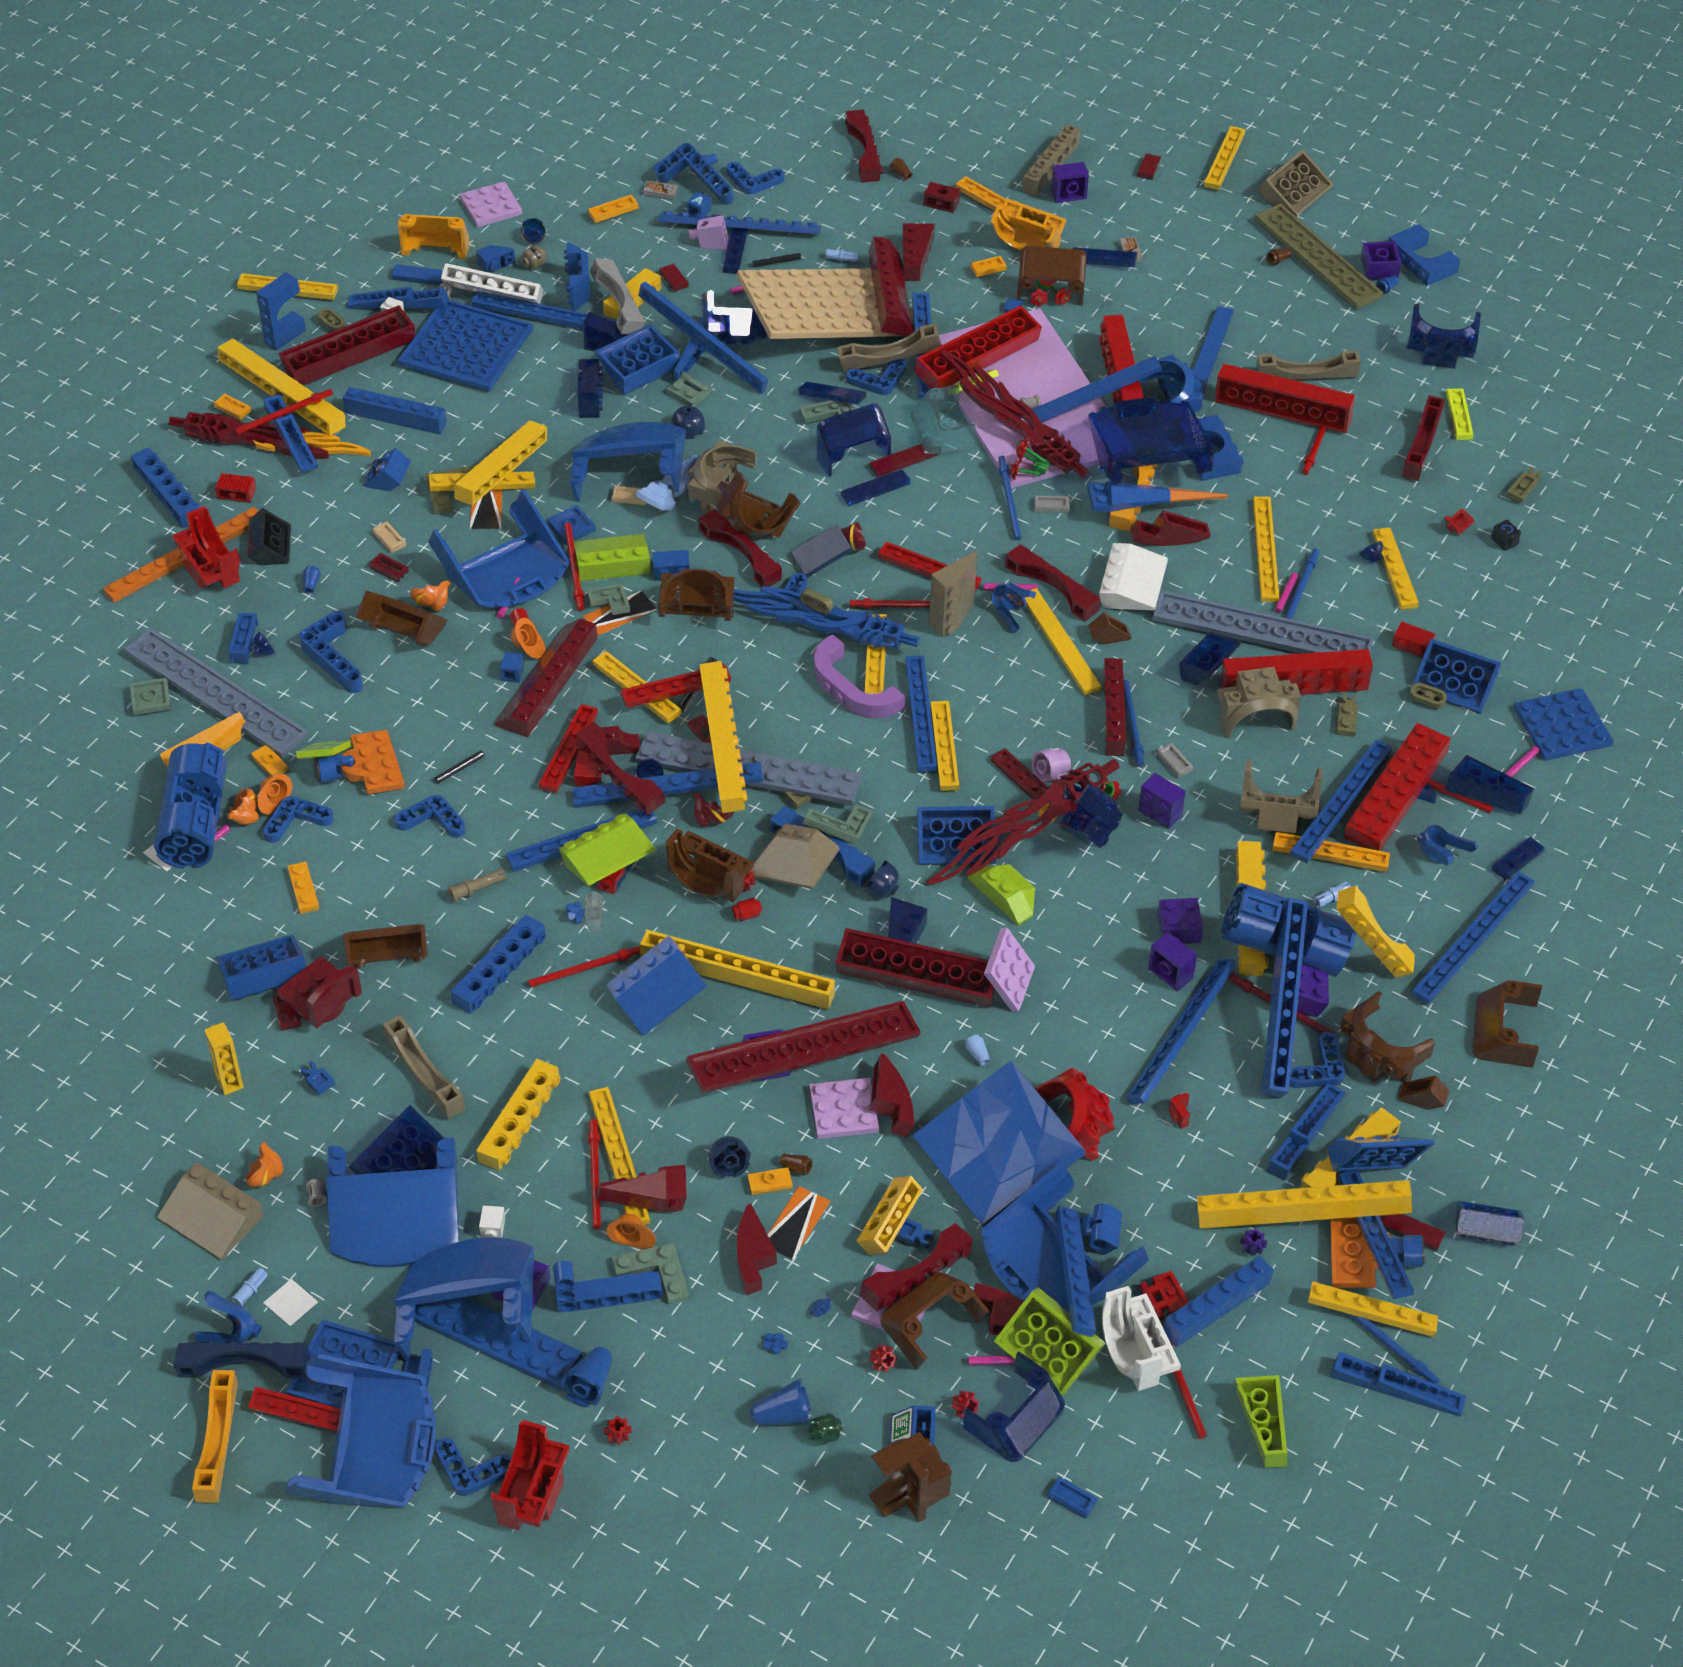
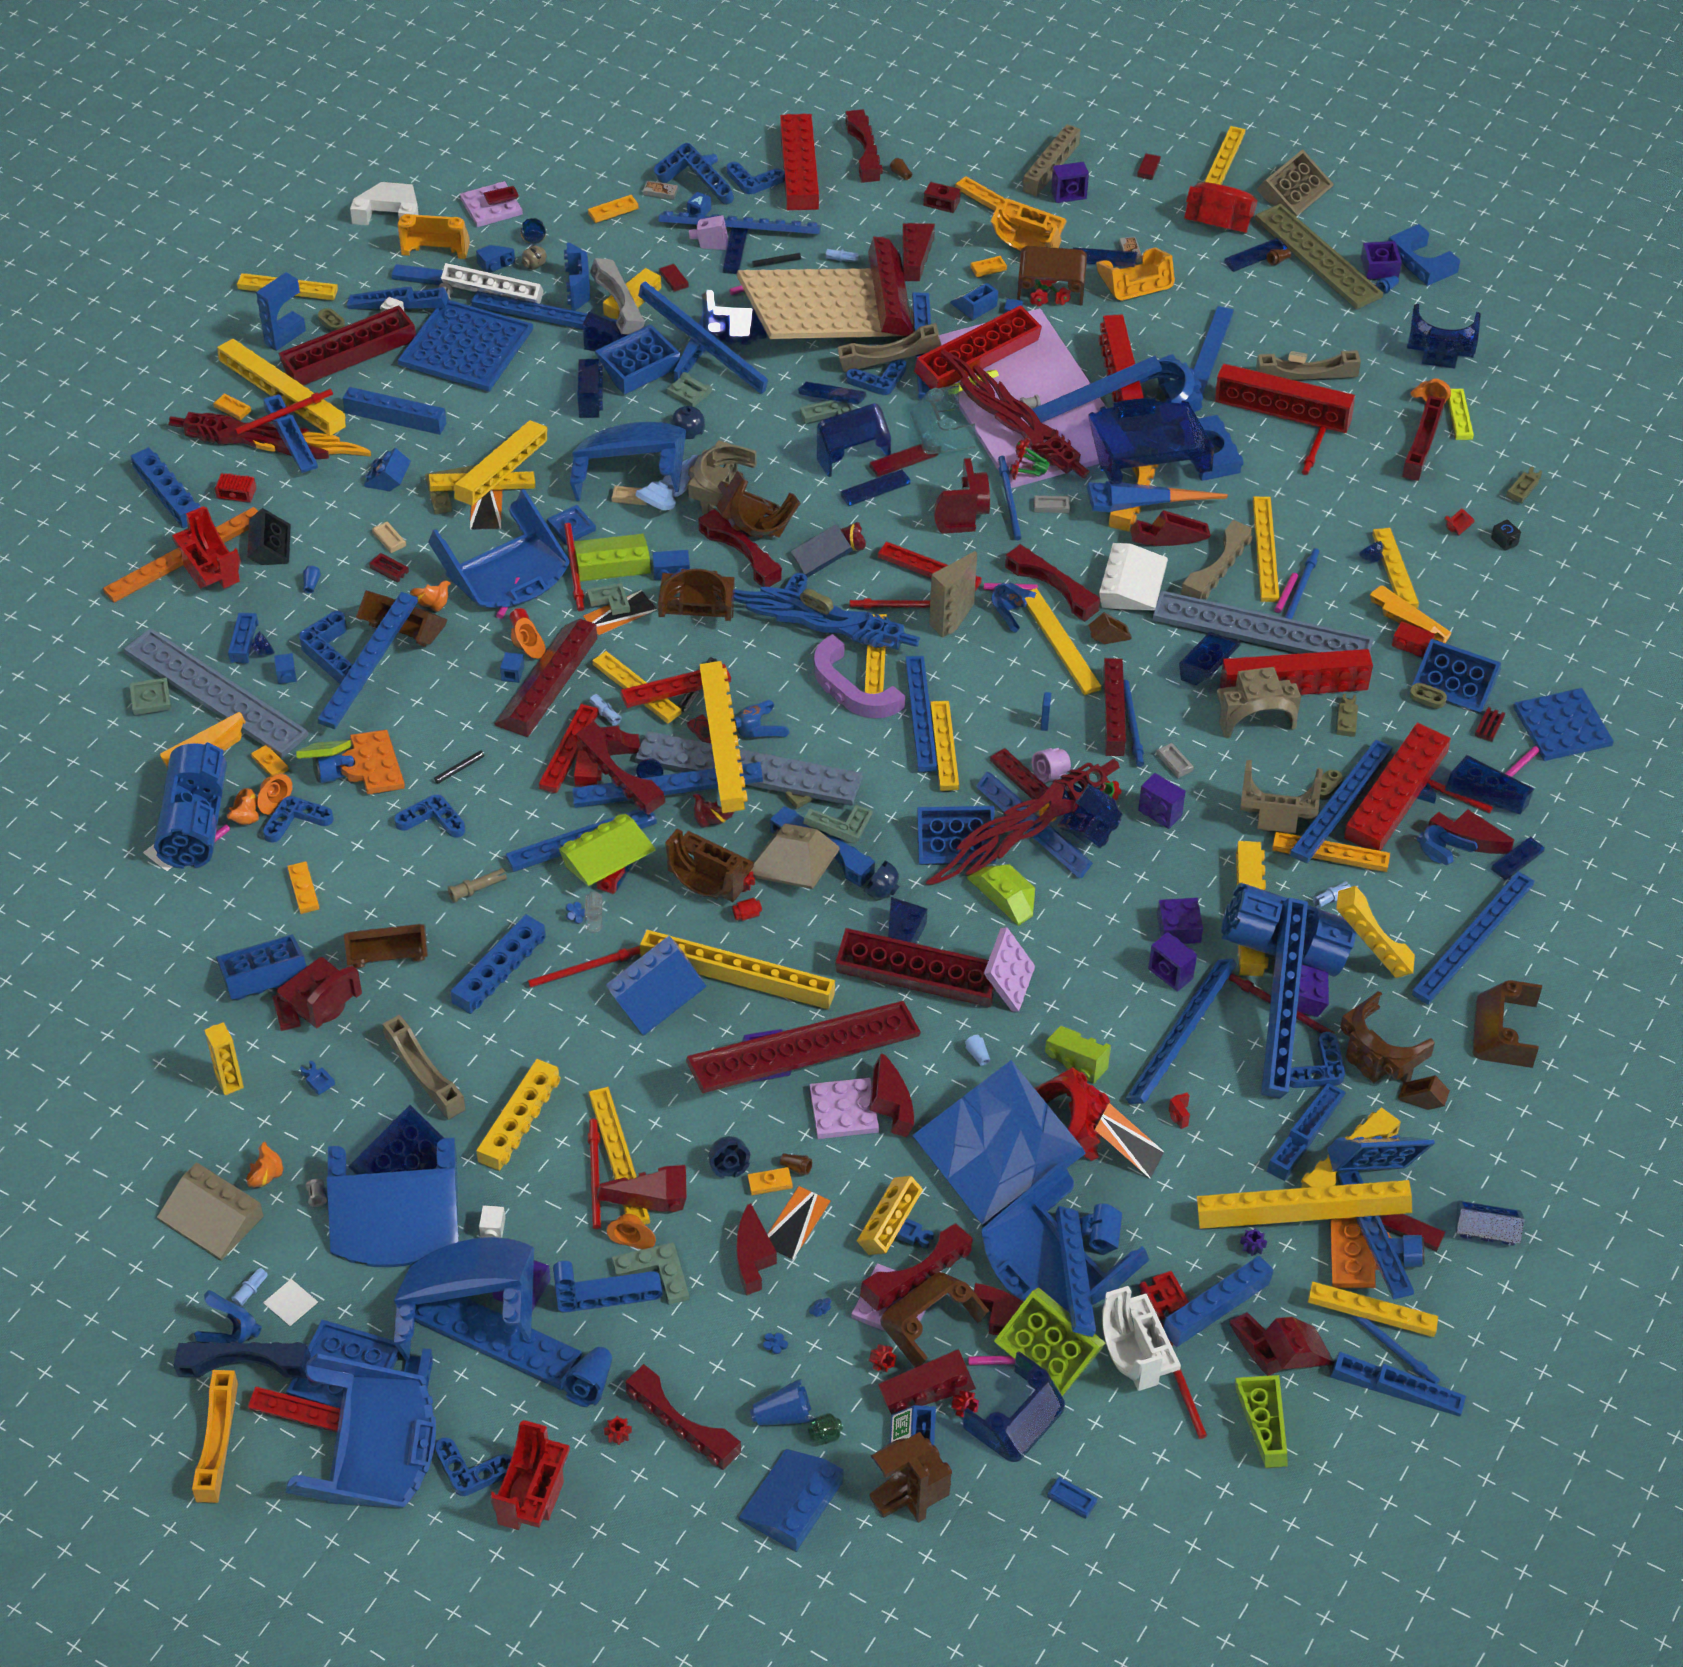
(285, 668): none -> blue brick
(367, 660): none -> blue plate
(384, 197): none -> white wedge
(501, 195): none -> dark red tile
(605, 709): none -> light blue pin
(715, 1443): none -> dark red arch
(749, 722): none -> blue piece
(793, 1497): none -> blue slope
(799, 162): none -> red brick
(927, 1383): none -> dark red wedge
(957, 509): none -> dark red piece
(977, 301): none -> blue slope
(1045, 711): none -> blue tile
(1048, 837): none -> blue plate
(1077, 1052): none -> lime wedge
(1129, 1140): none -> sticker
(1151, 276): none -> light orange windscreen
(1201, 582): none -> dark tan arch
(1220, 206): none -> red piece
(1252, 1338): none -> dark red slope
(1253, 254): none -> clear blue tile
(1296, 1344): none -> dark red slope
(1297, 357): none -> tan tile
(1331, 782): none -> olive plate
(1400, 610): none -> light orange wedge
(1433, 388): none -> orange hair
(1474, 828): none -> dark red slope
(1494, 714): none -> dark red tile

